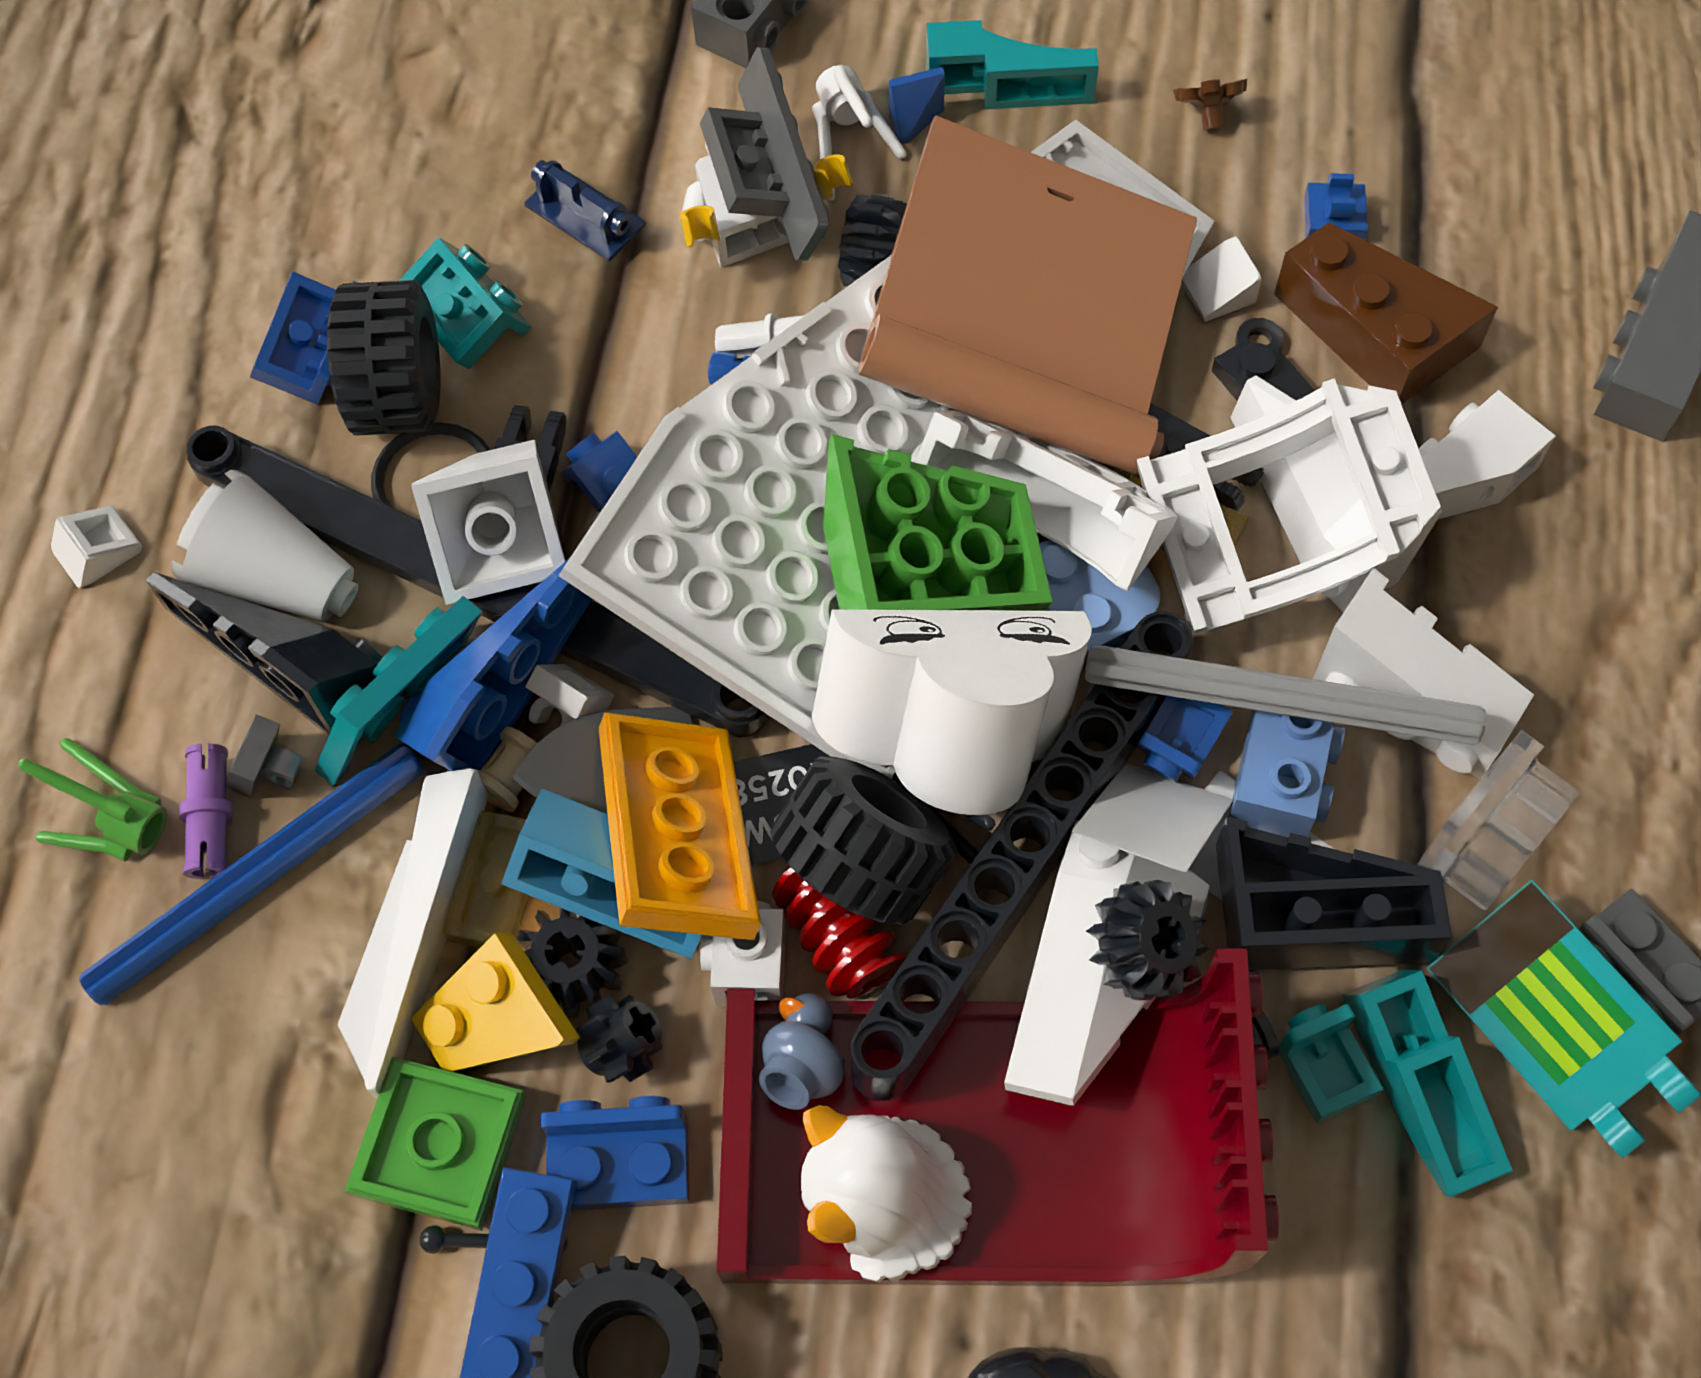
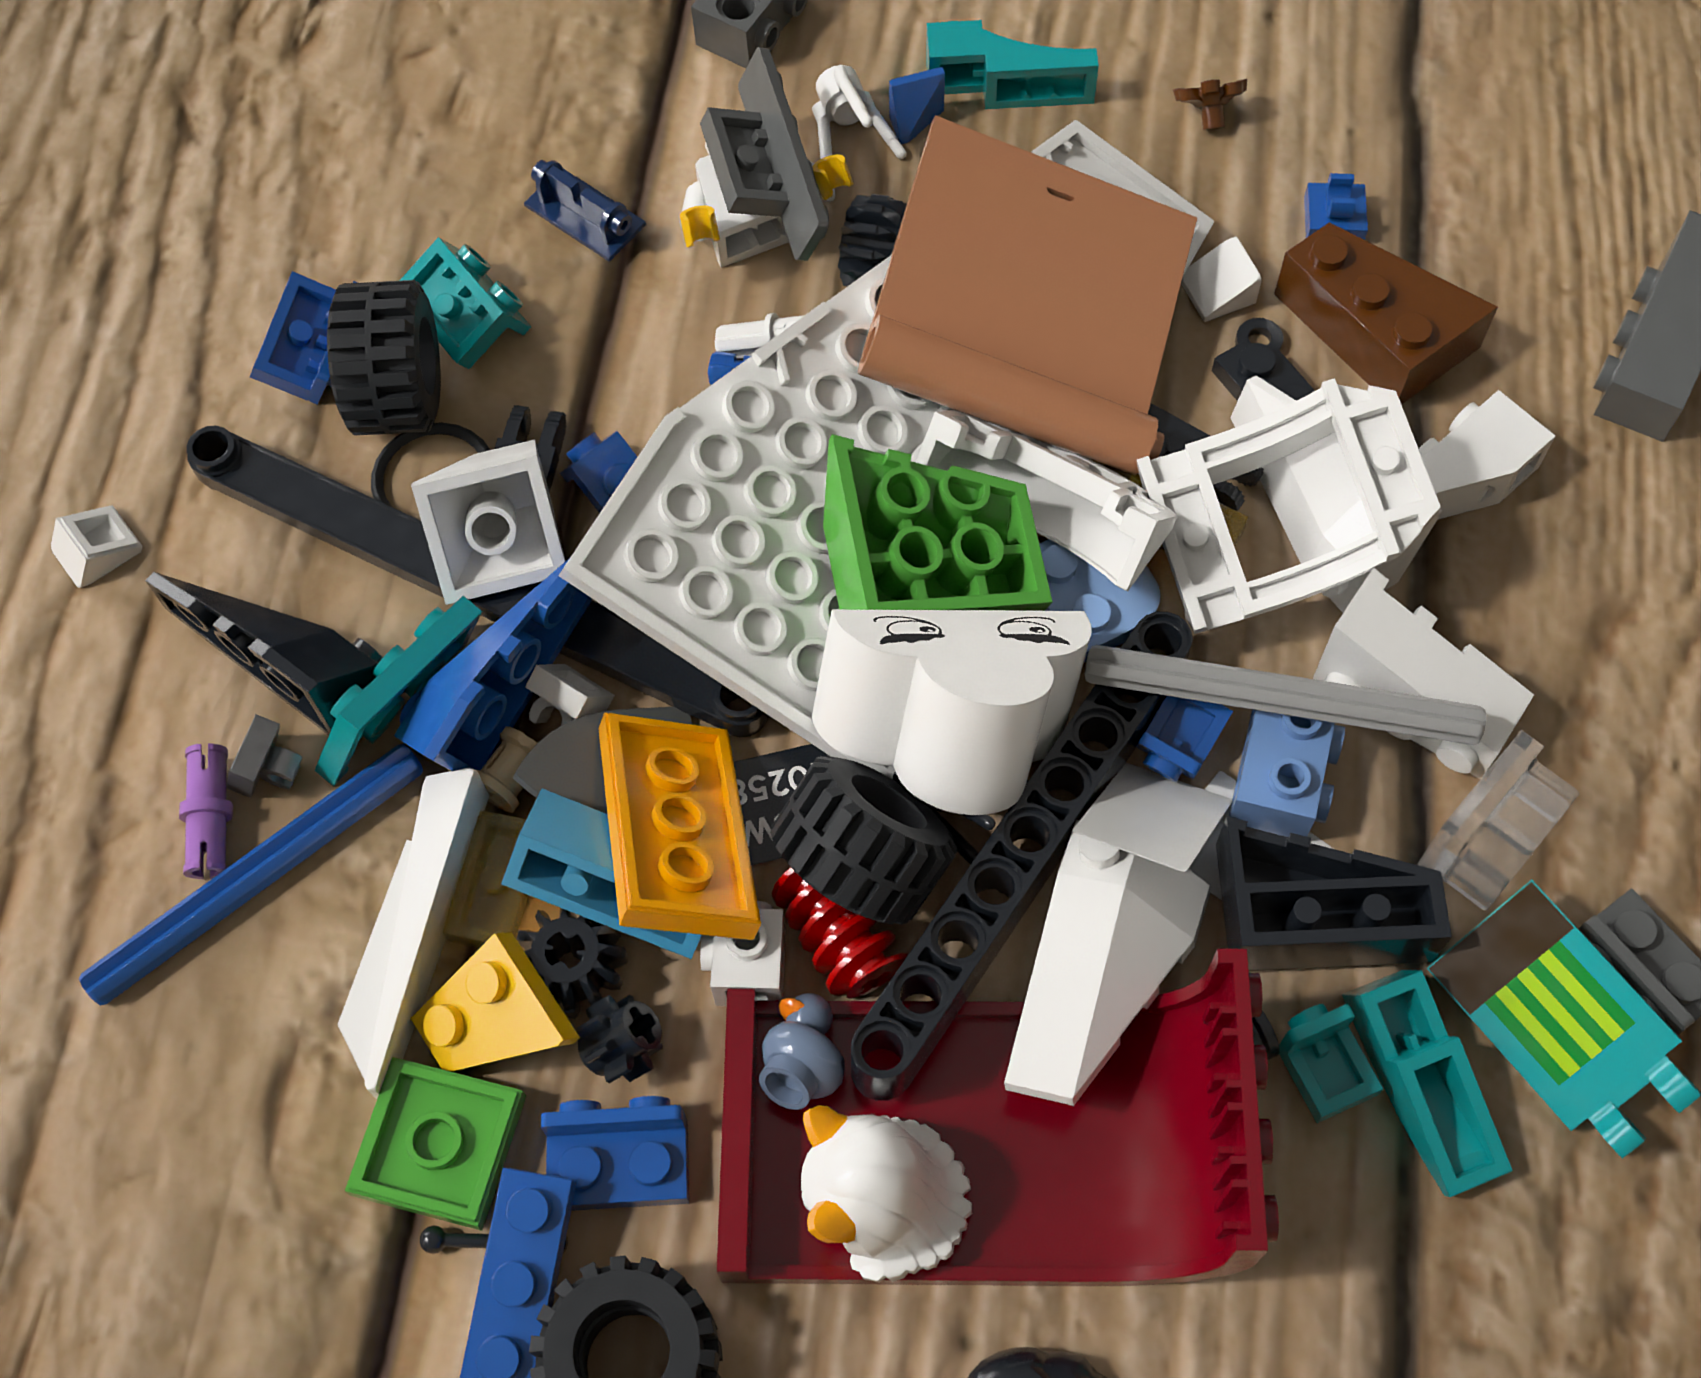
(127, 820): bright green plant -> none
(261, 553): white cone -> none
(1147, 940): black gear -> none

